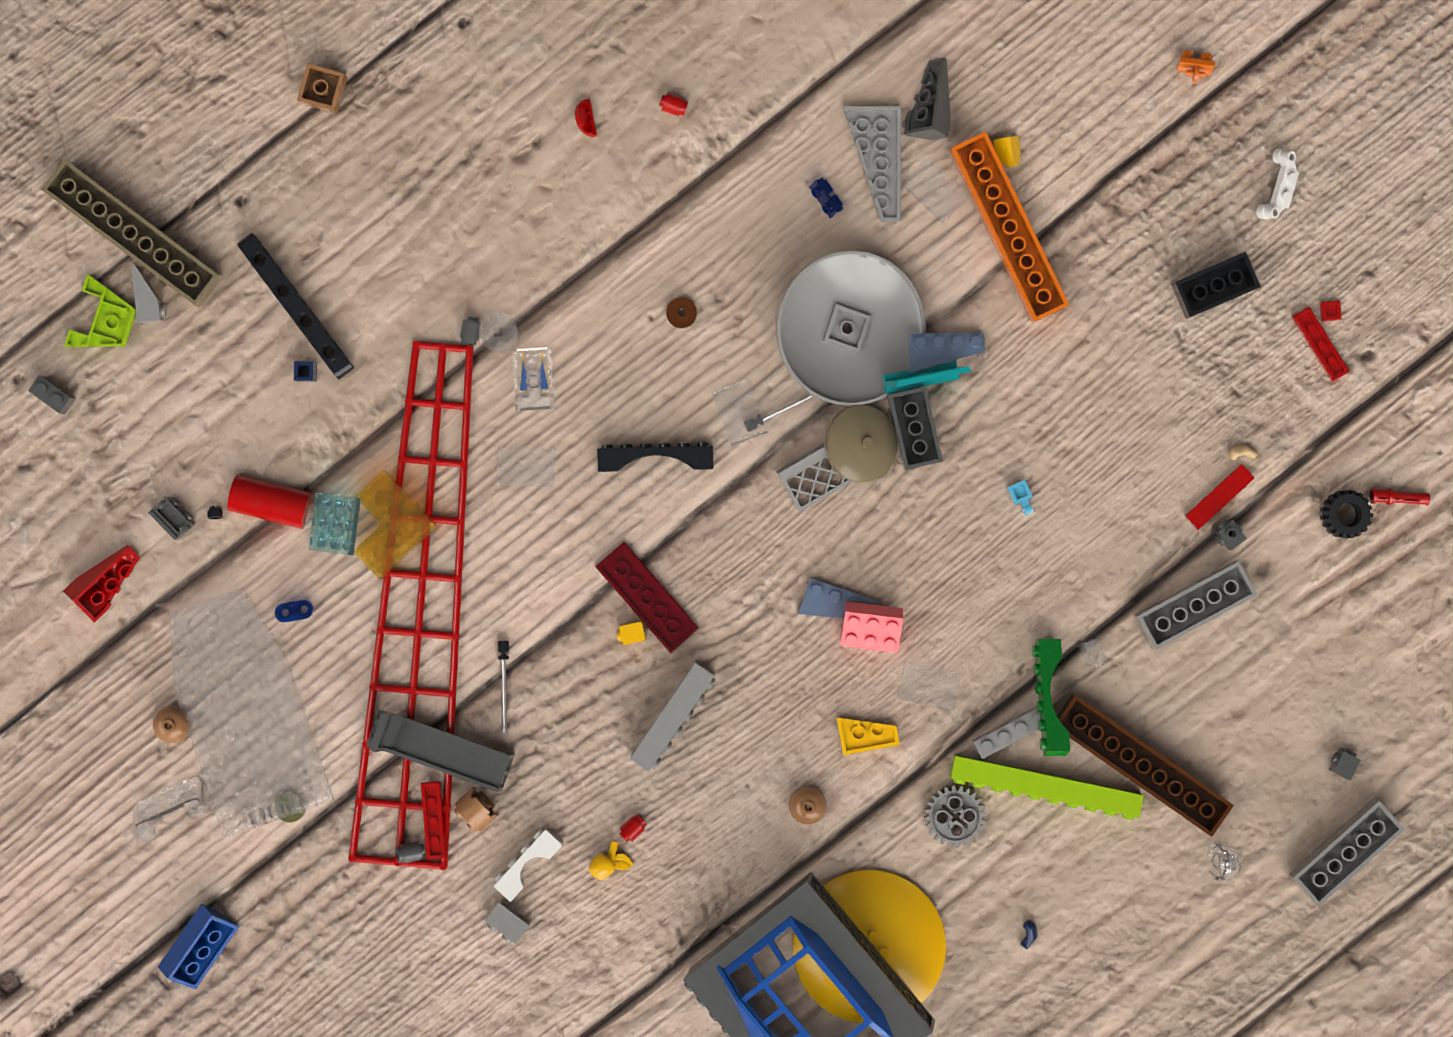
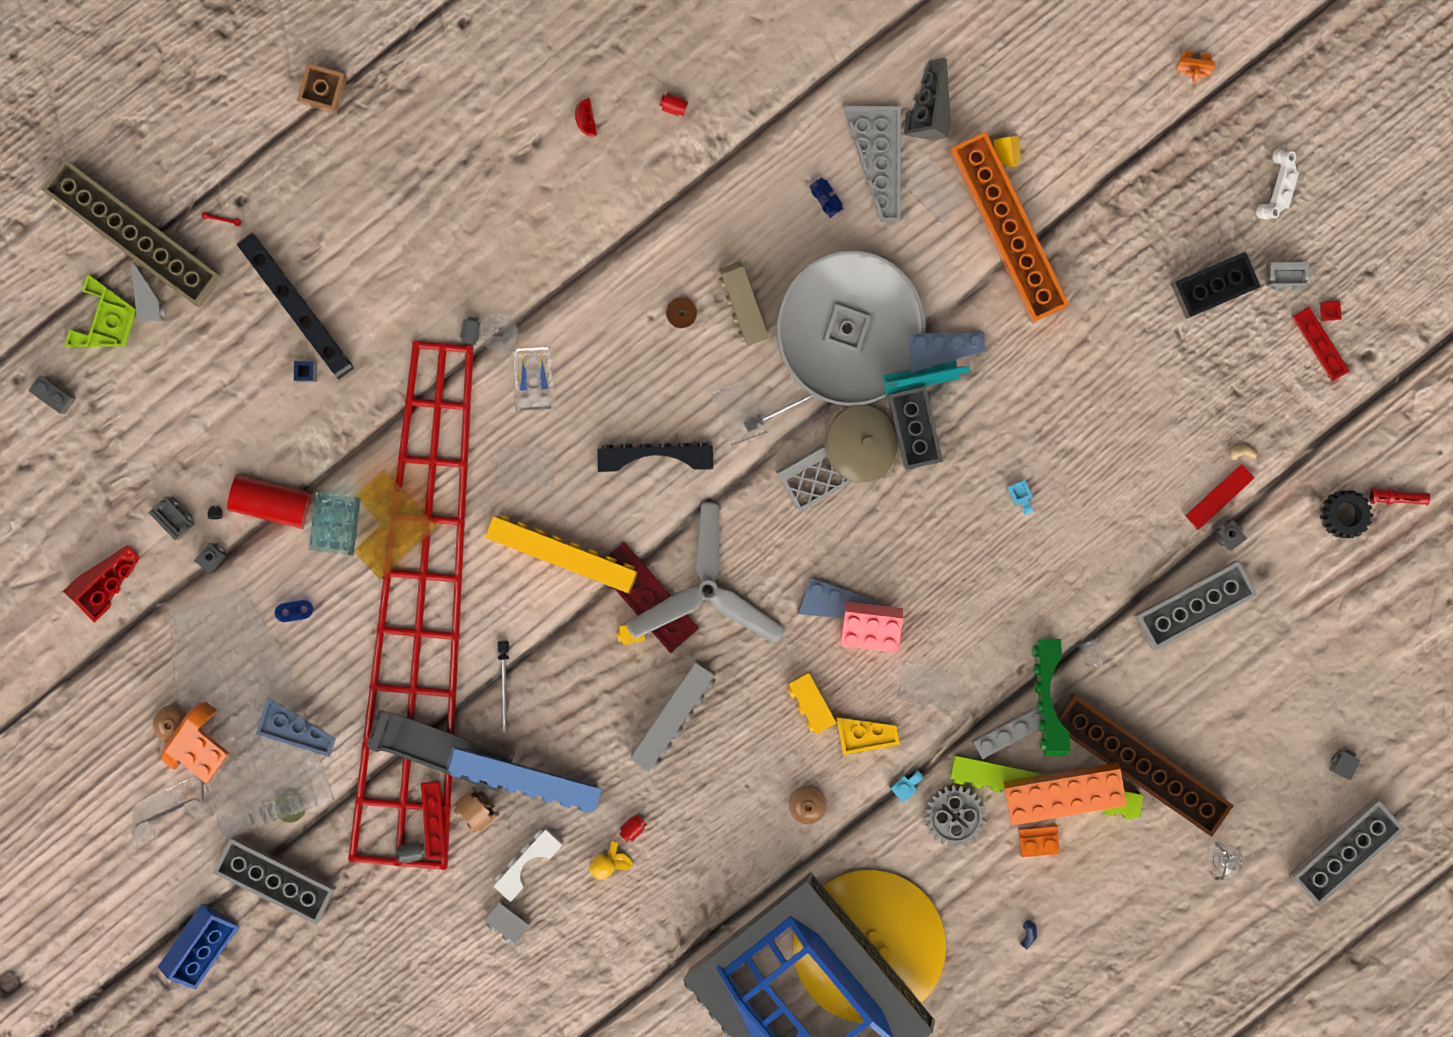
(195, 747): none -> orange piece
(205, 215): none -> red hinge
(211, 557): none -> dark grey brick
(274, 879): none -> light grey brick
(289, 728): none -> sand blue wing
(523, 779): none -> medium blue brick
(561, 554): none -> yellow brick
(723, 600): none -> light grey piece
(744, 304): none -> dark tan wedge
(811, 703): none -> yellow brick
(905, 787): none -> medium azure plate
(1039, 841): none -> orange plate
(1065, 793): none -> orange brick
(1288, 275): none -> light grey hinge

